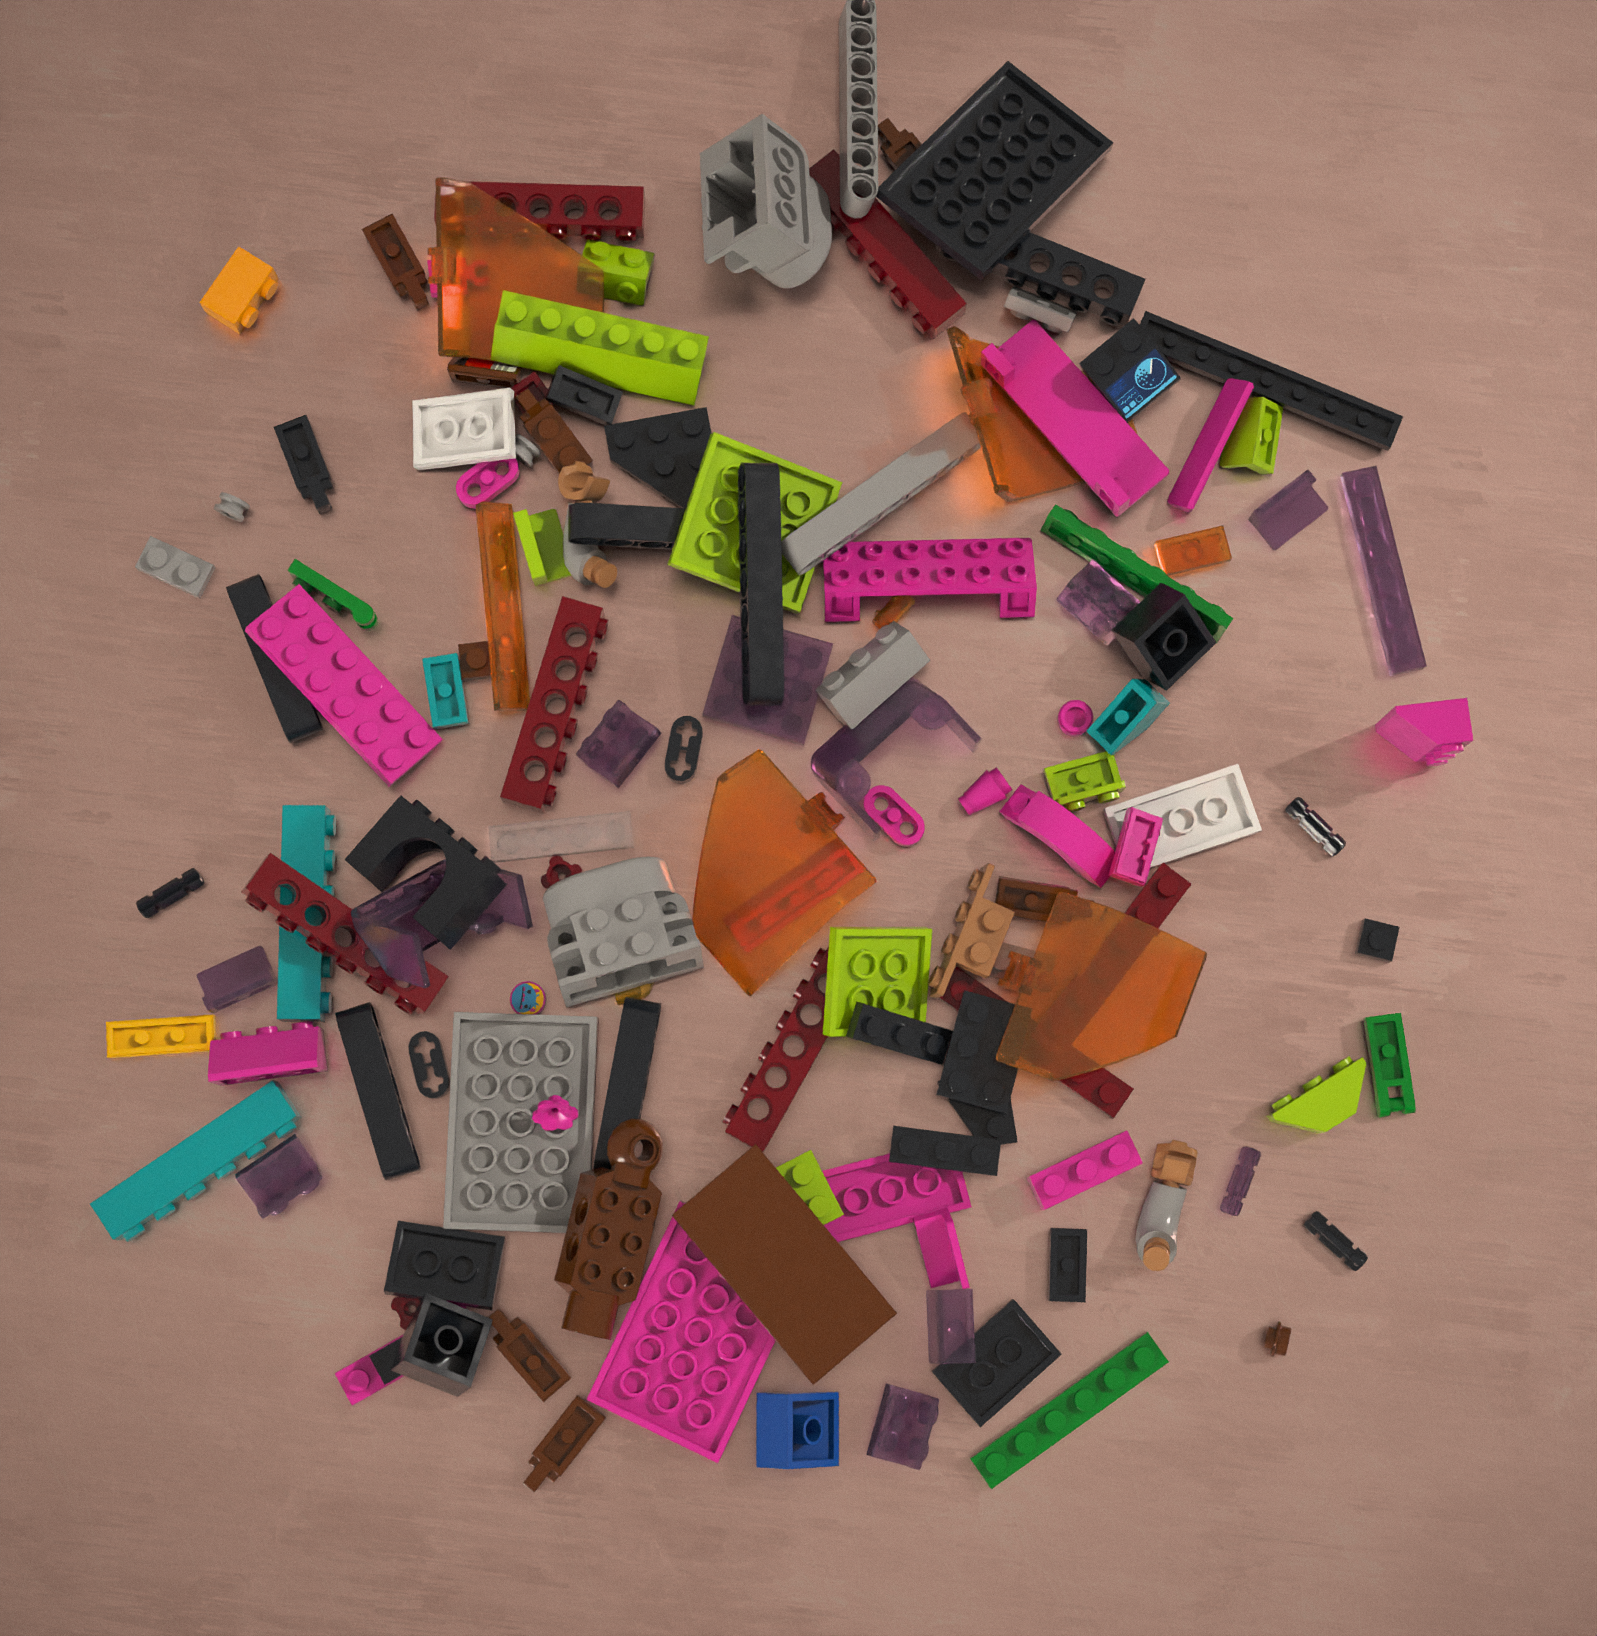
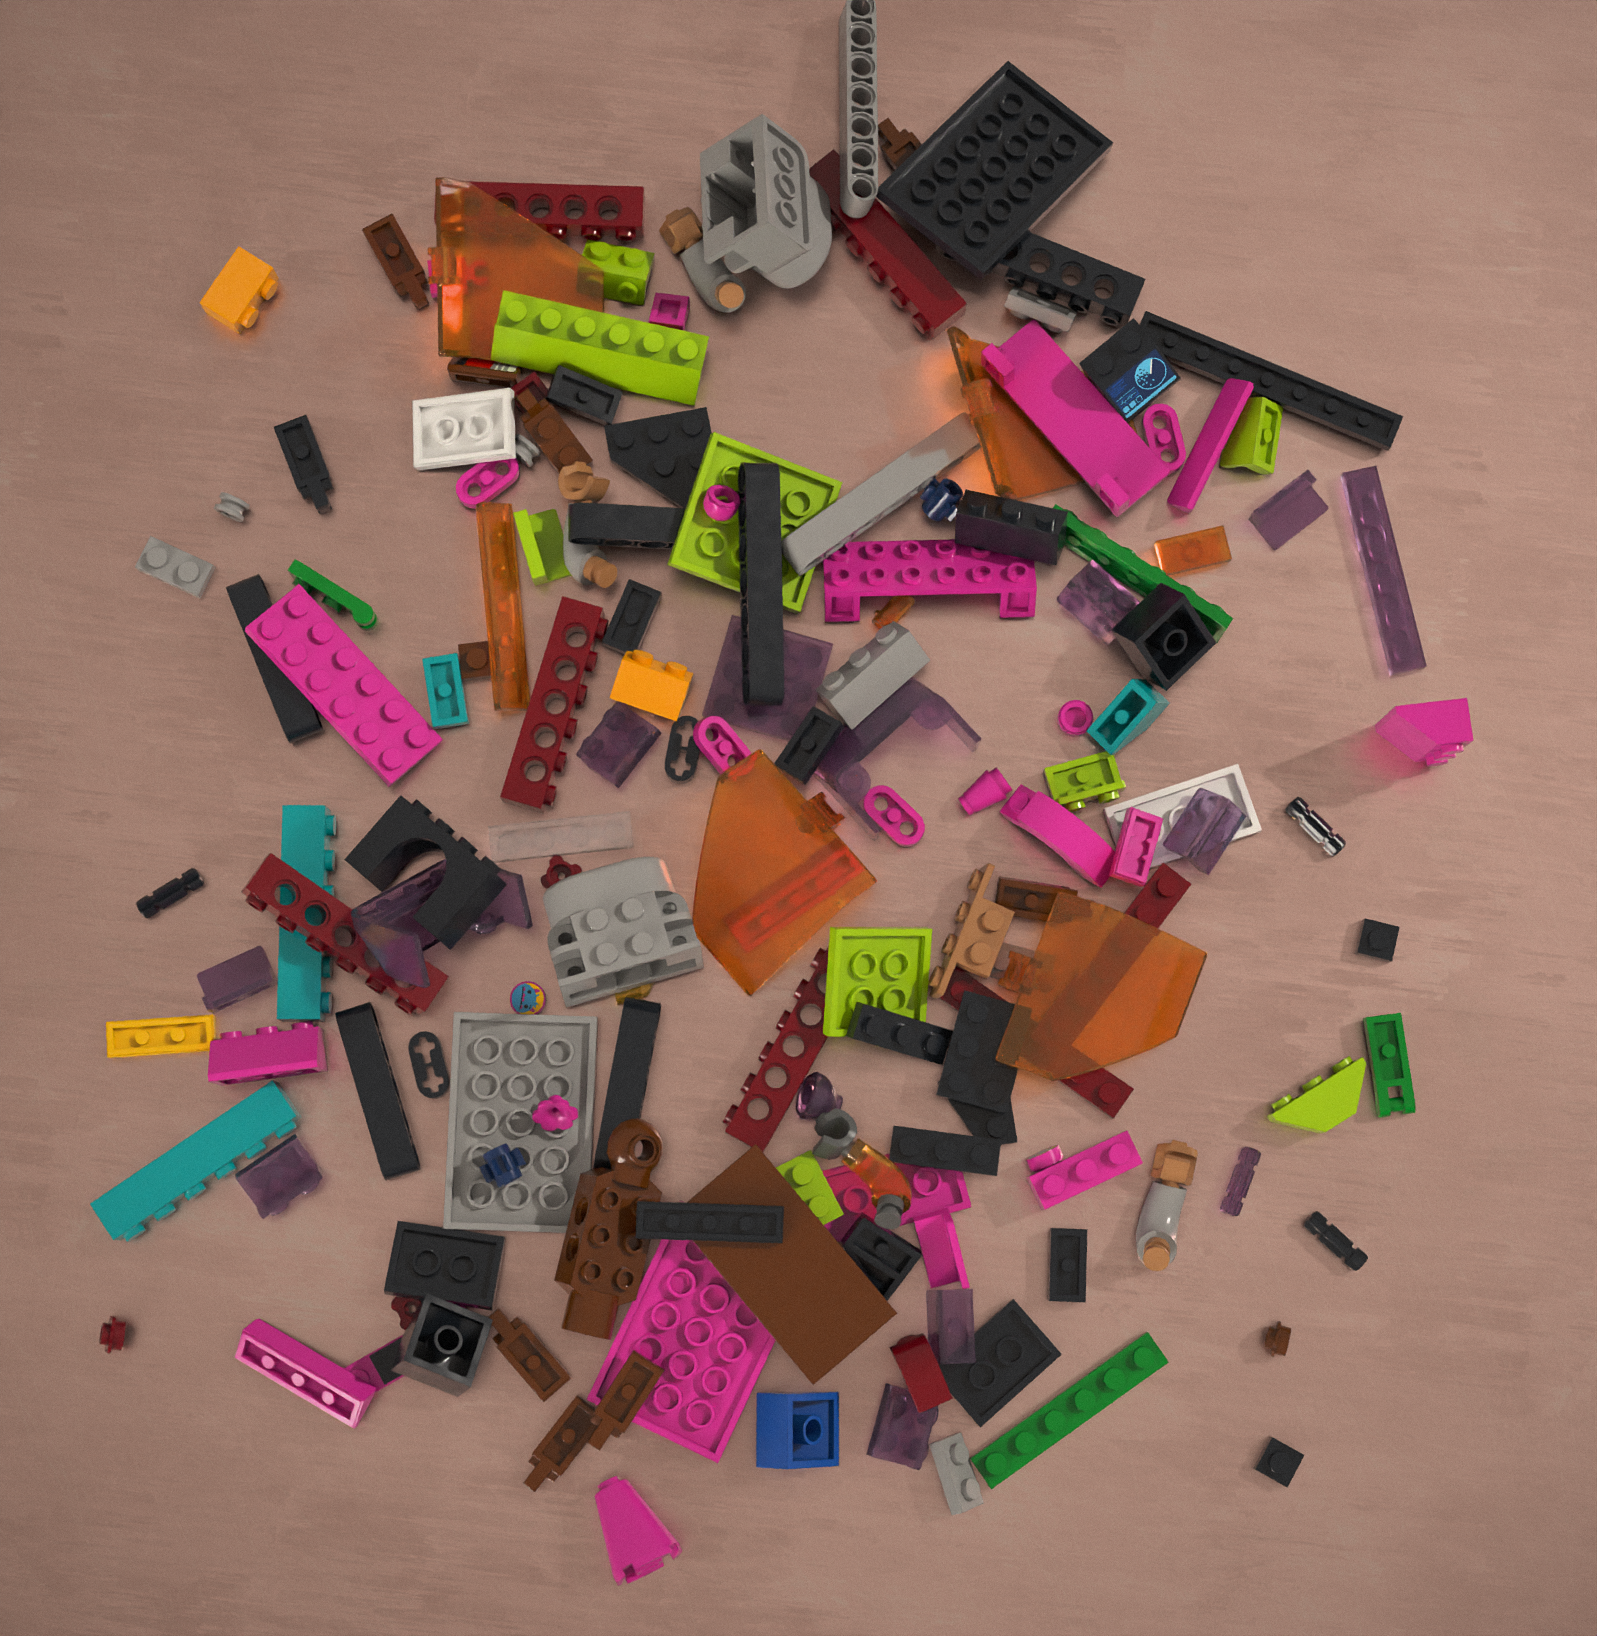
(112, 1334): none -> dark red plate
(304, 1372): none -> dark pink slope
(502, 1165): none -> dark blue gear
(624, 1398): none -> reddish brown hinge
(631, 617): none -> black plate
(632, 1532): none -> dark pink cone
(652, 684): none -> light orange brick
(670, 310): none -> dark pink plate
(709, 1222): none -> black tile
(712, 281): none -> piece
(721, 509): none -> dark pink piece
(723, 744): none -> dark pink plate
(809, 745): none -> black plate
(816, 1097): none -> clear purple brick
(880, 1254): none -> black wing
(885, 1180): none -> piece
(921, 1372): none -> dark red brick
(941, 499): none -> dark blue gear
(956, 1473): none -> light grey plate
(1011, 527): none -> black brick
(1045, 1158): none -> dark pink tile
(1166, 439): none -> dark pink plate
(1205, 829): none -> clear purple panel
(1278, 1461): none -> black plate

